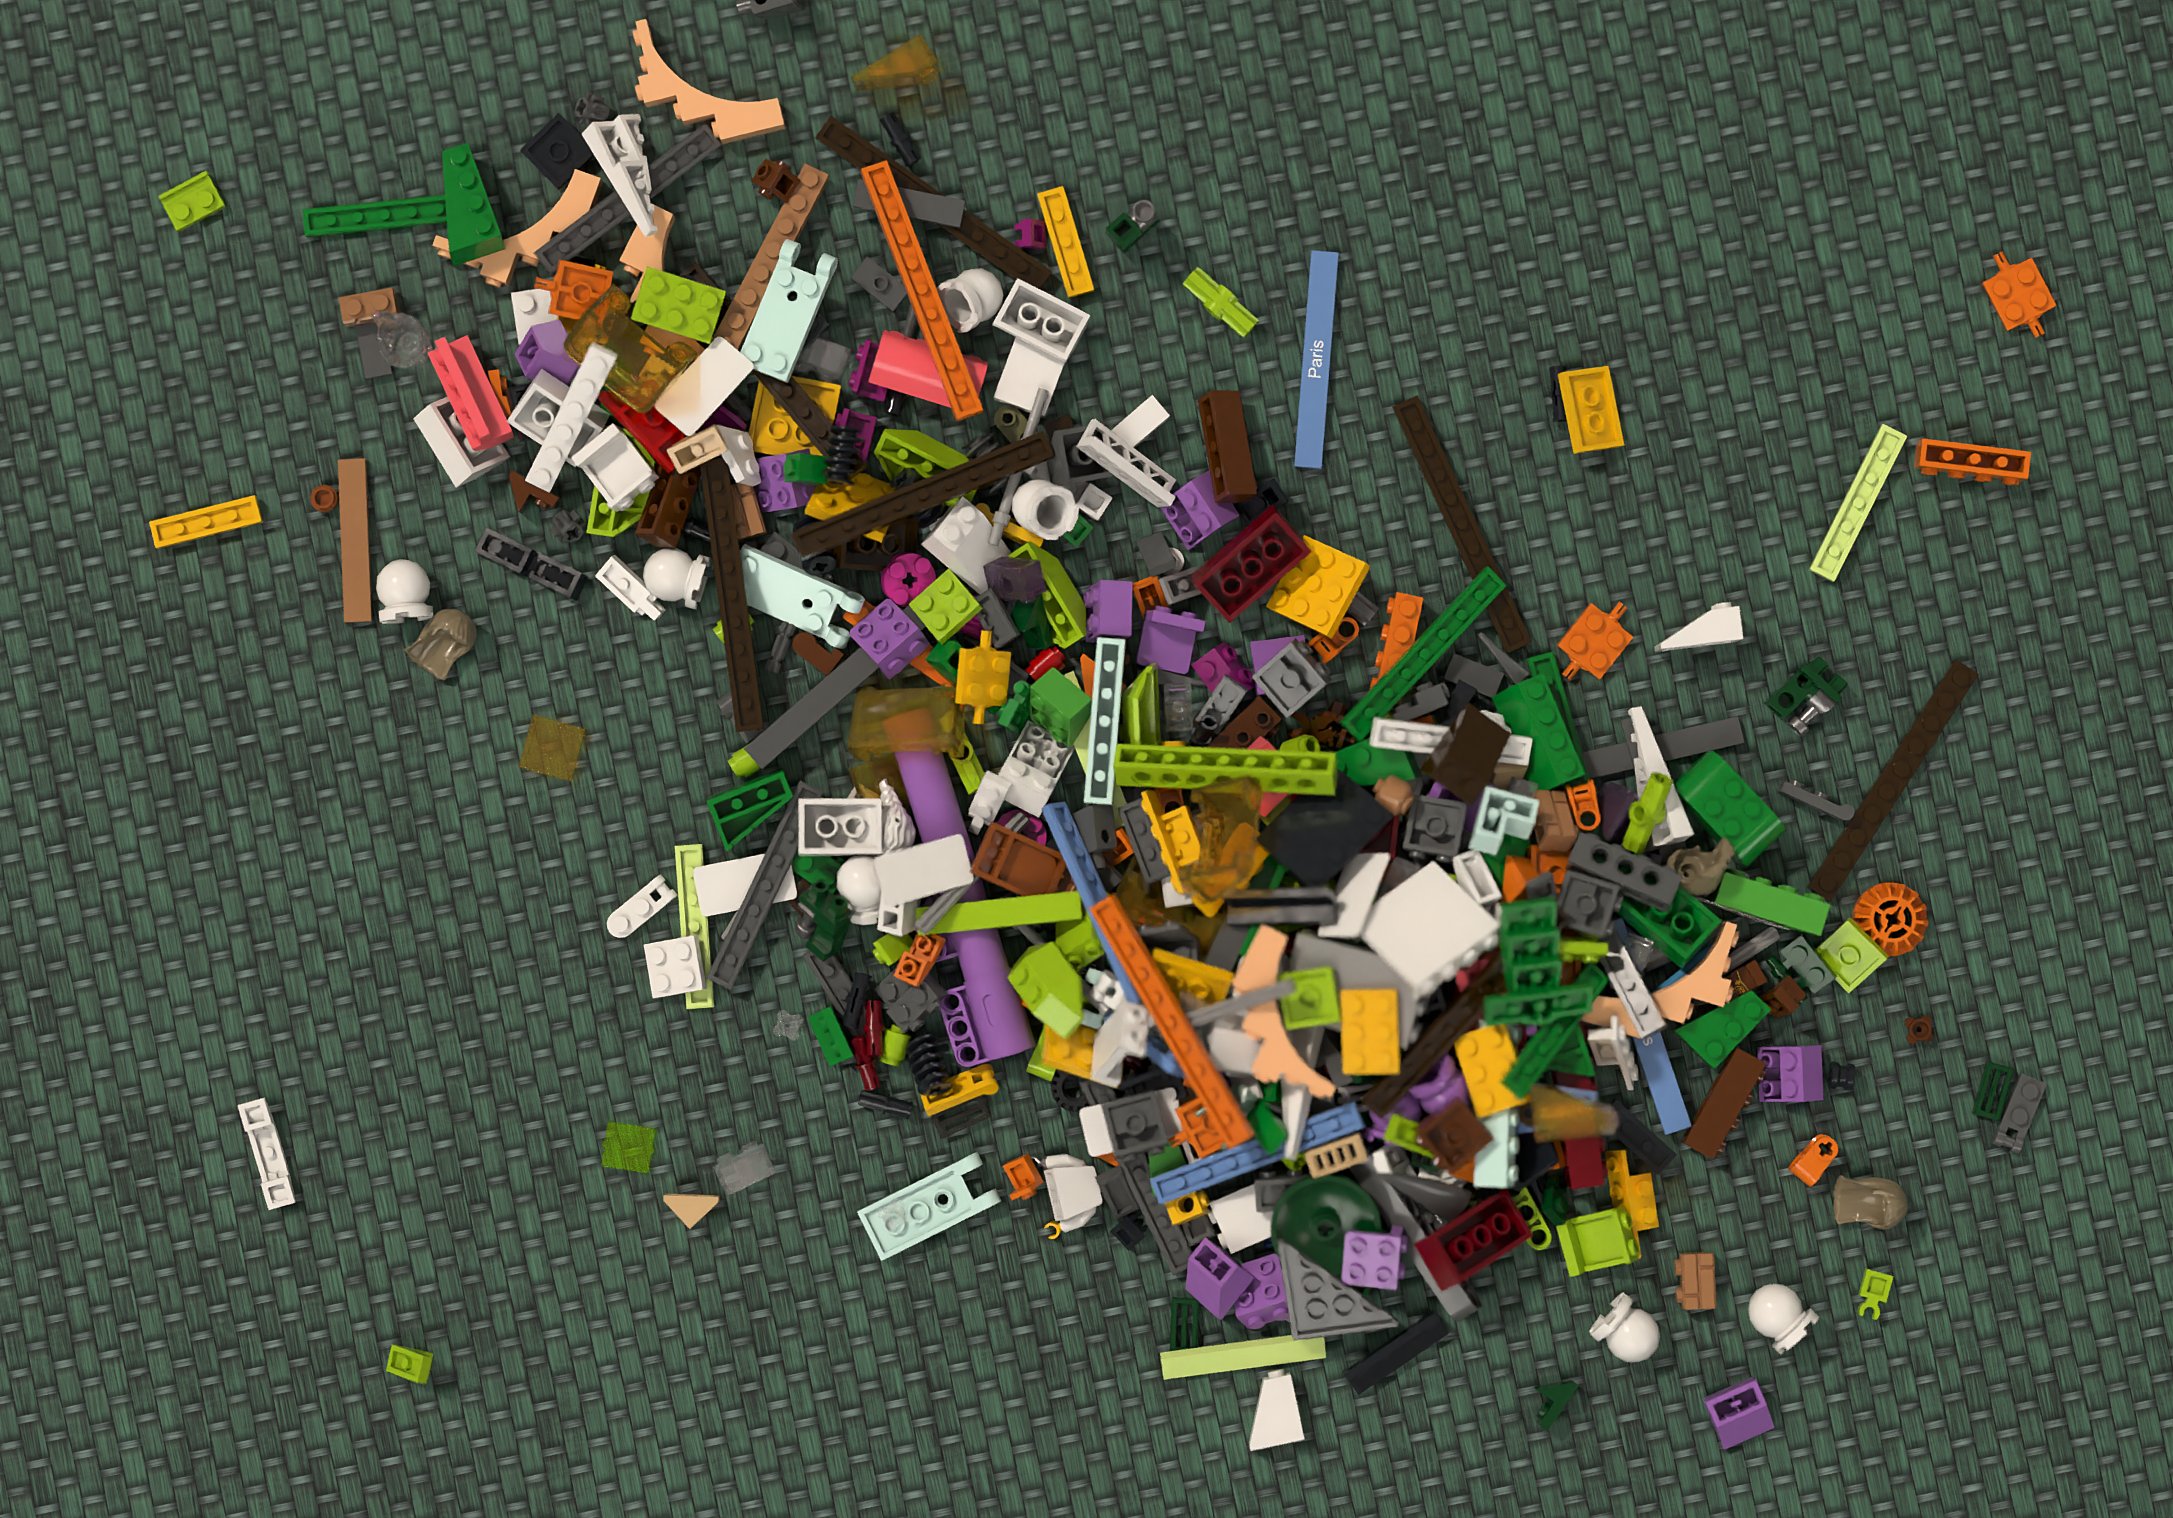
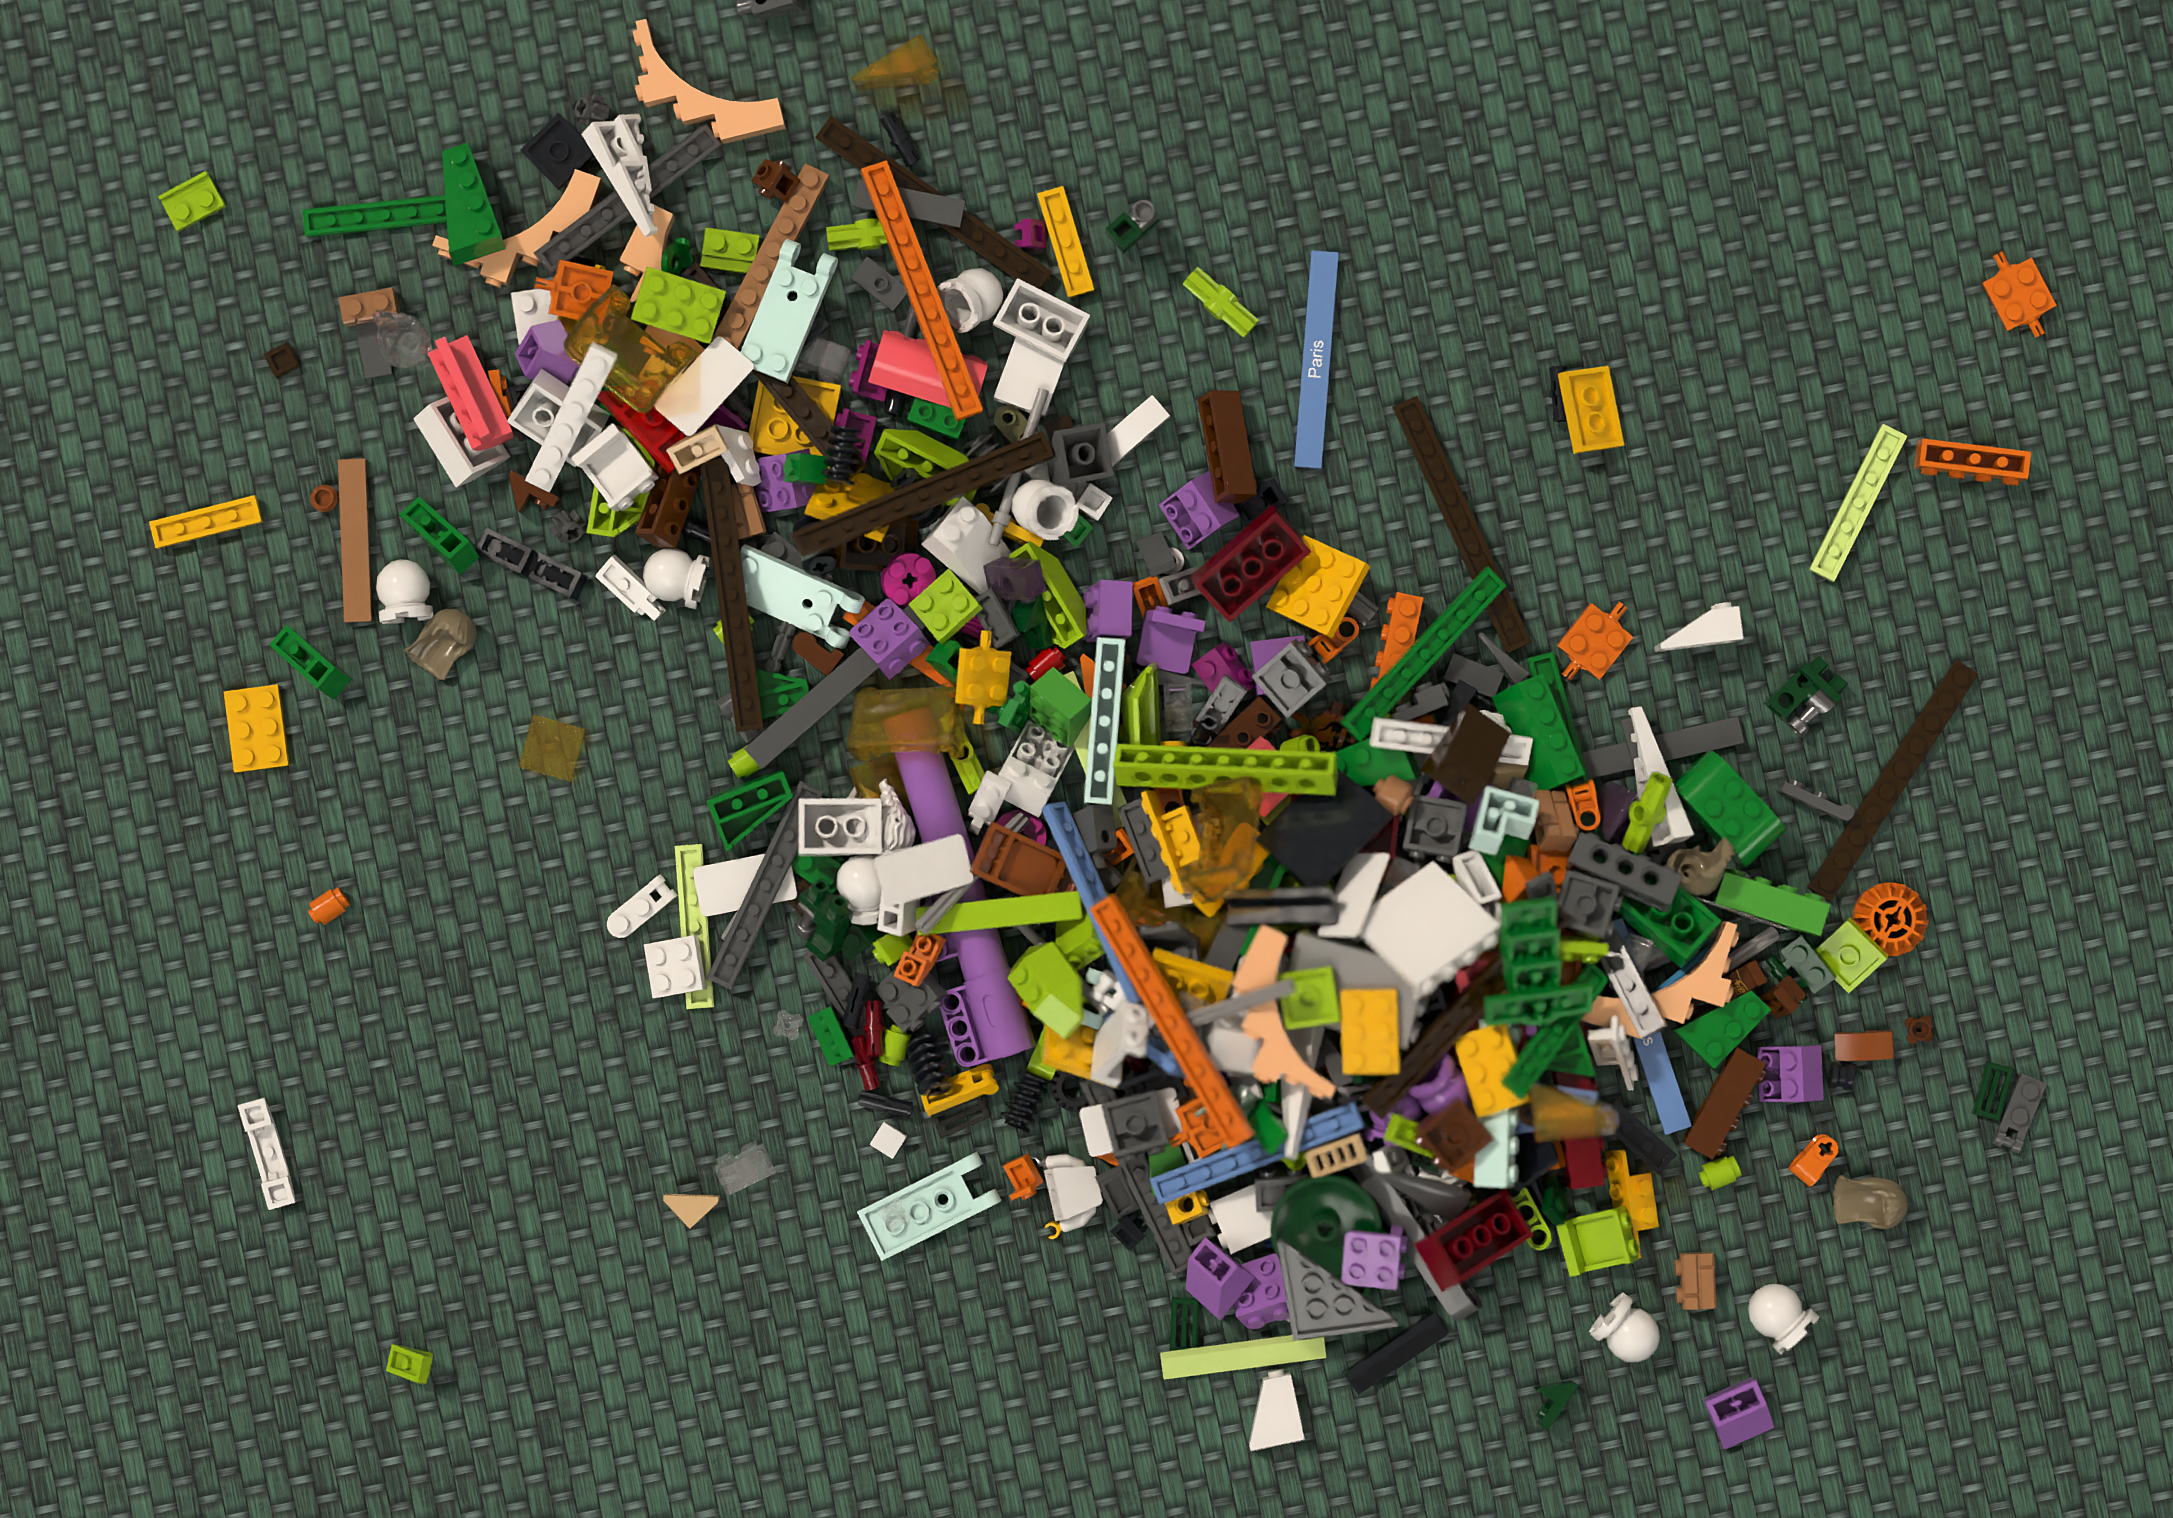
(256, 728): none -> yellow plate
(282, 360): none -> dark brown tile
(310, 662): none -> green slope
(328, 906): none -> orange brick
(440, 535): none -> green slope
(628, 1147): clear neon green piece -> none
(680, 248): none -> green piece
(729, 250): none -> lime plate
(779, 692): none -> green wing
(860, 938): none -> dark green slope
(863, 235): none -> lime piece
(888, 1140): none -> white slope
(935, 419): none -> green bracket
(1024, 1101): none -> black piece
(1123, 468): white fence -> none
(1719, 1172): none -> lime brick
(1864, 1045): none -> dark orange slope
(1875, 1288): lime plate -> none

